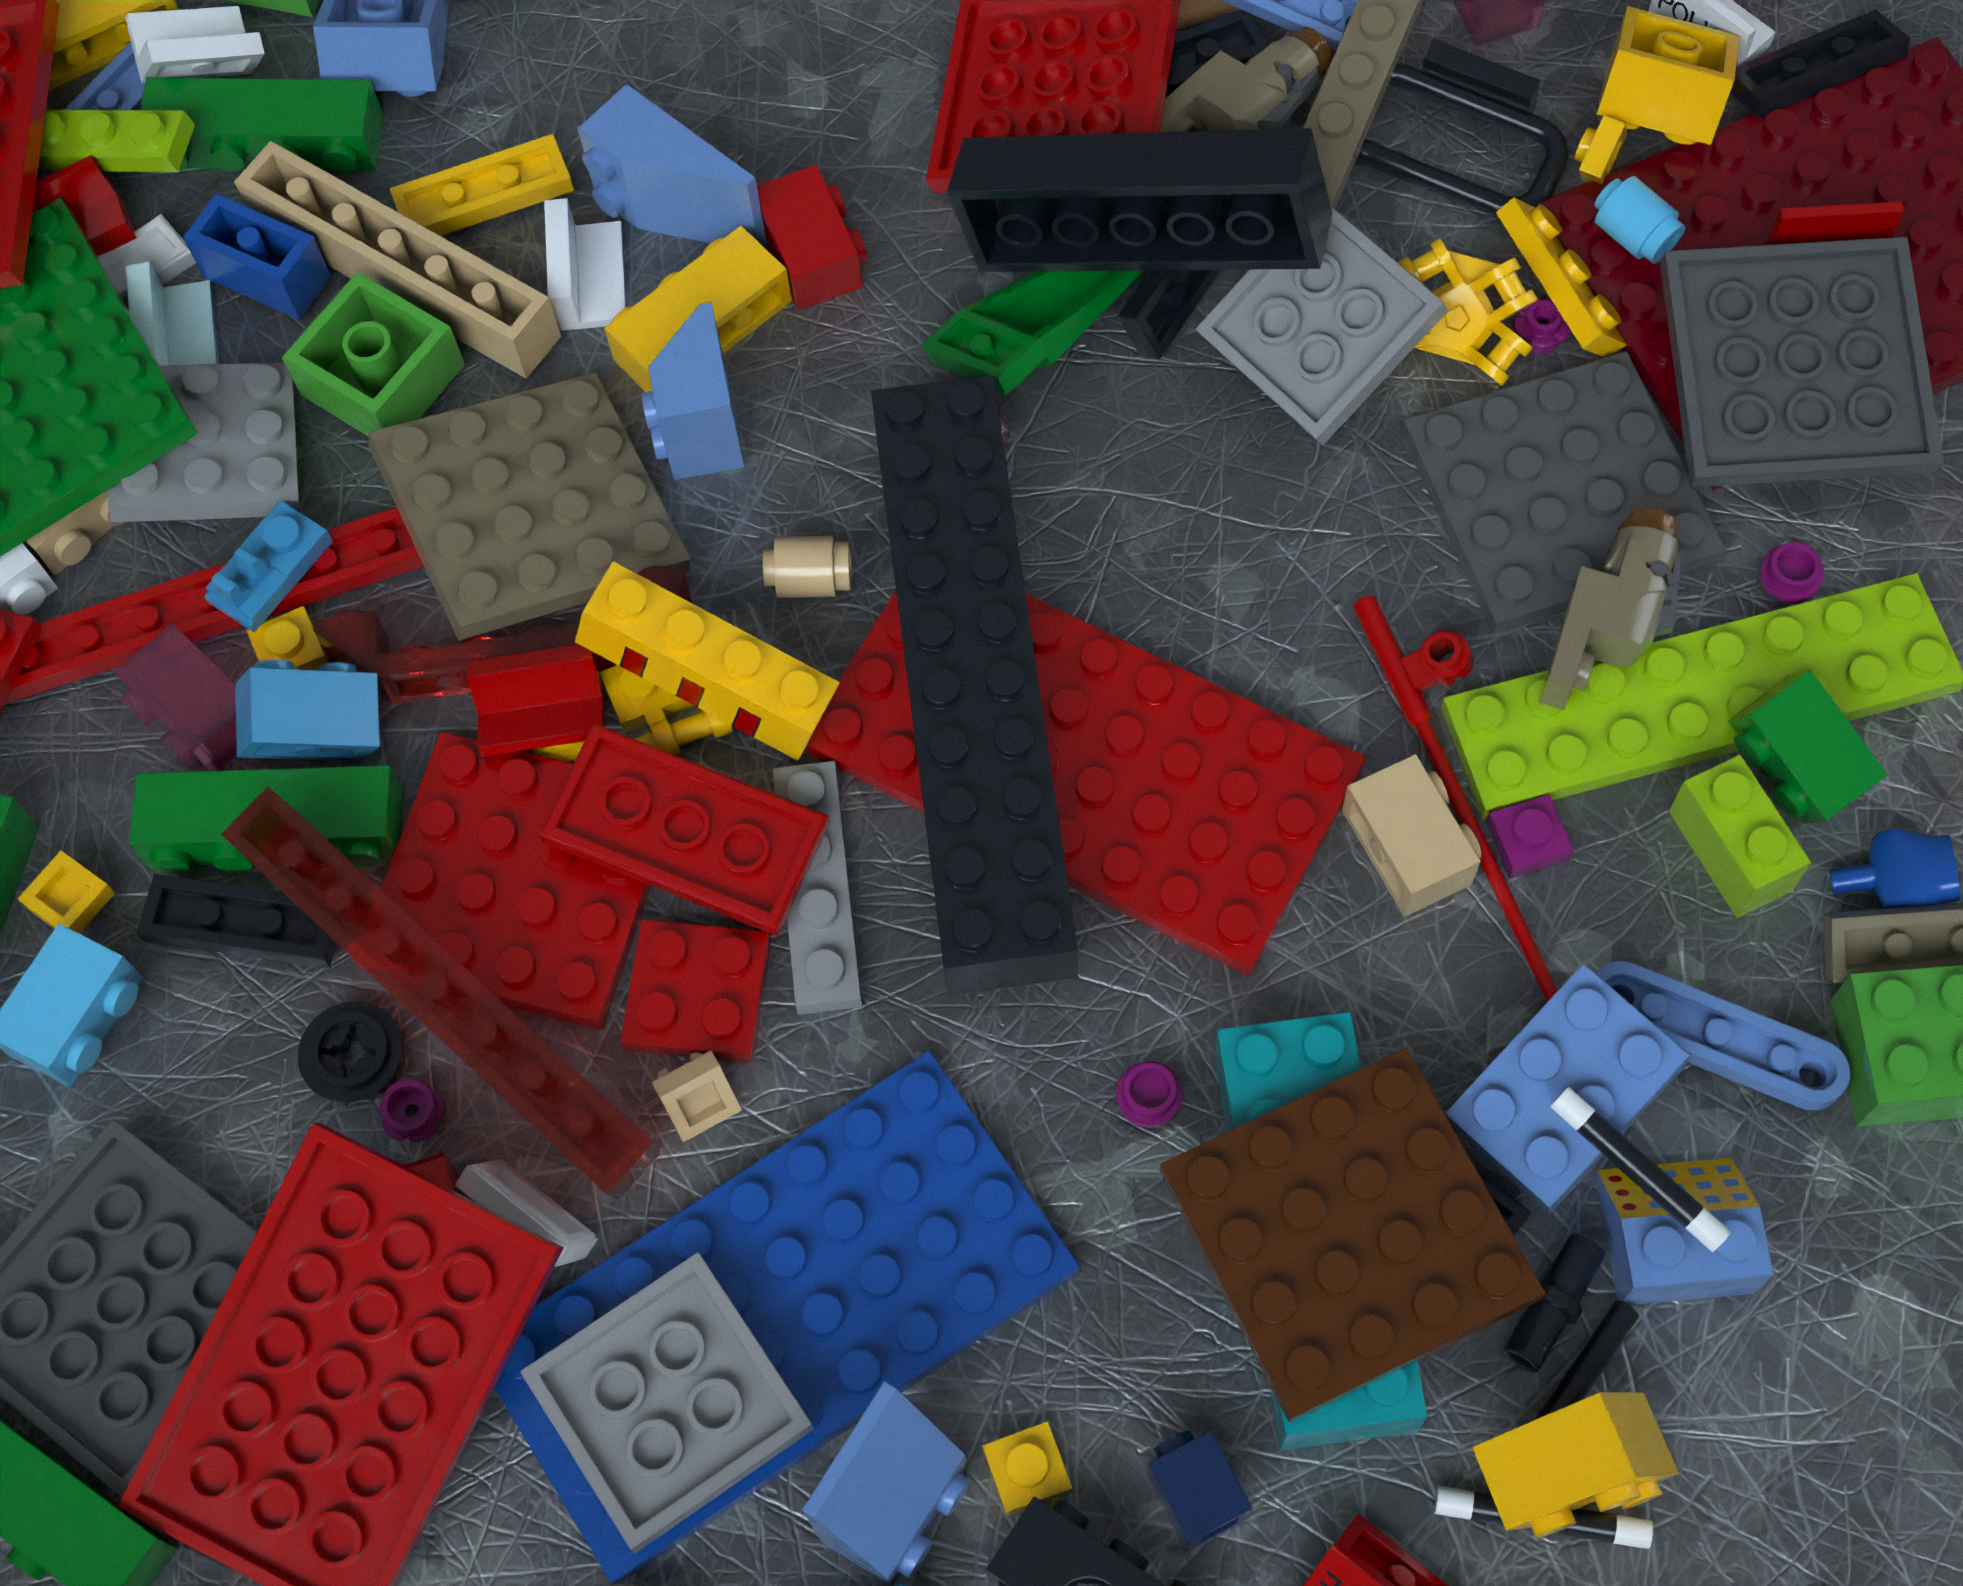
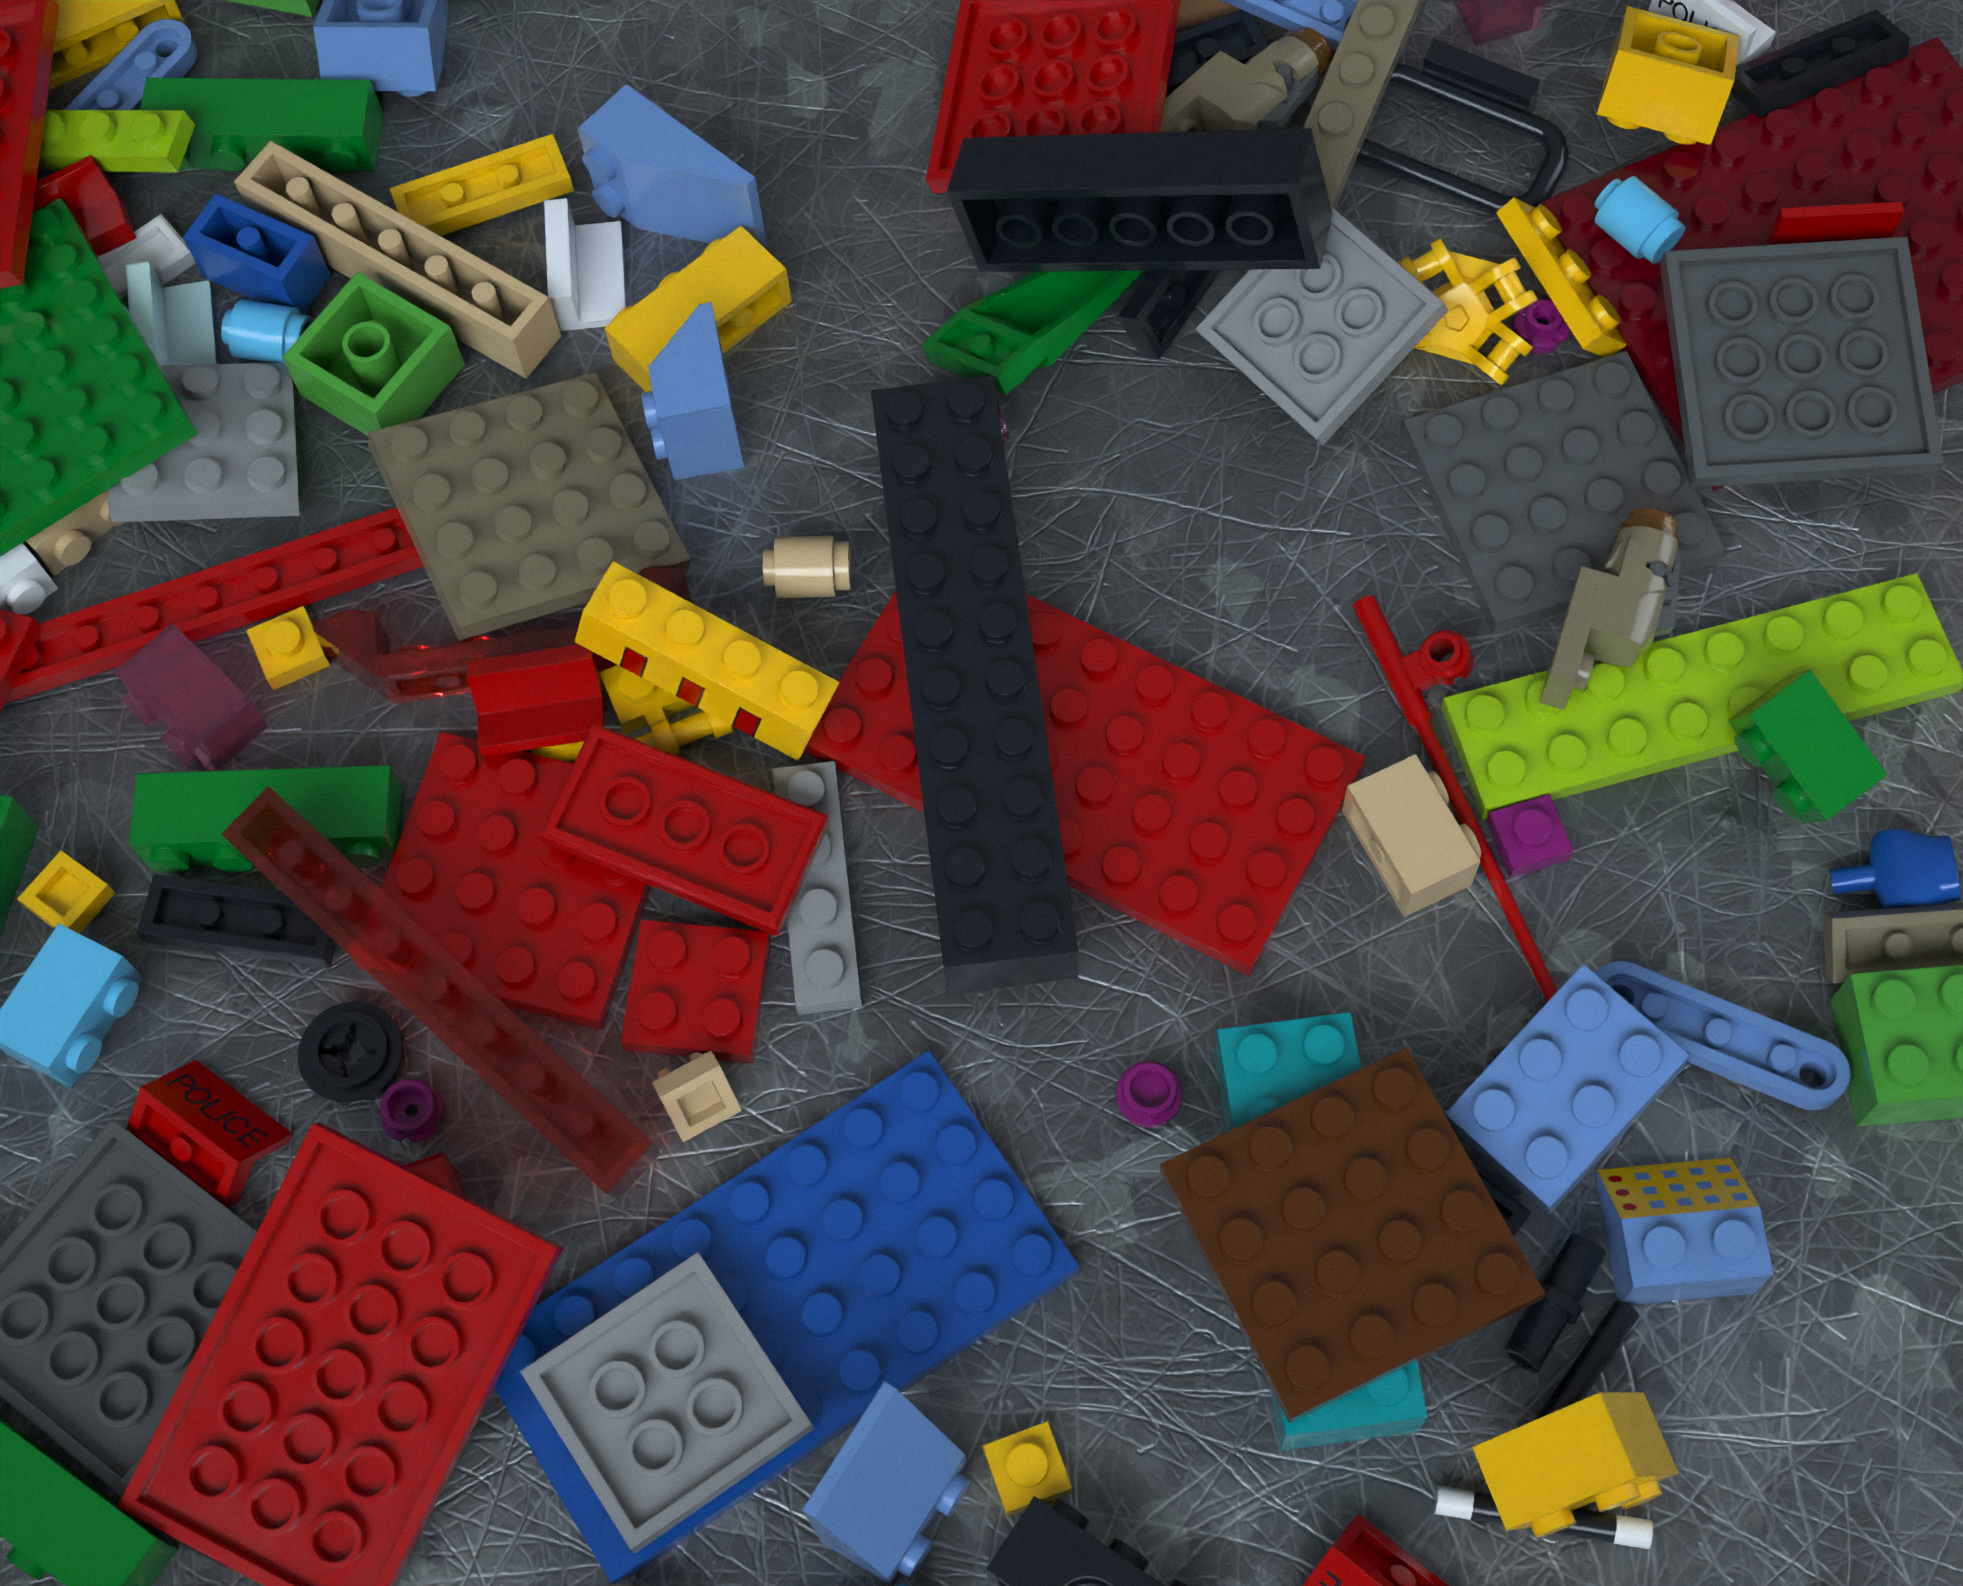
(193, 43): white panel -> none
(205, 1129): none -> red panel
(262, 330): none -> medium azure brick
(267, 566): dark azure plate -> none
(306, 712): dark azure brick -> none
(514, 1197): white tile -> none
(810, 237): red brick -> none
(1197, 1488): dark blue brick -> none
(1600, 149): yellow plate -> none
(1640, 1169): black bar -> none
(1739, 836): lime brick -> none
(1791, 572): magenta plate -> none

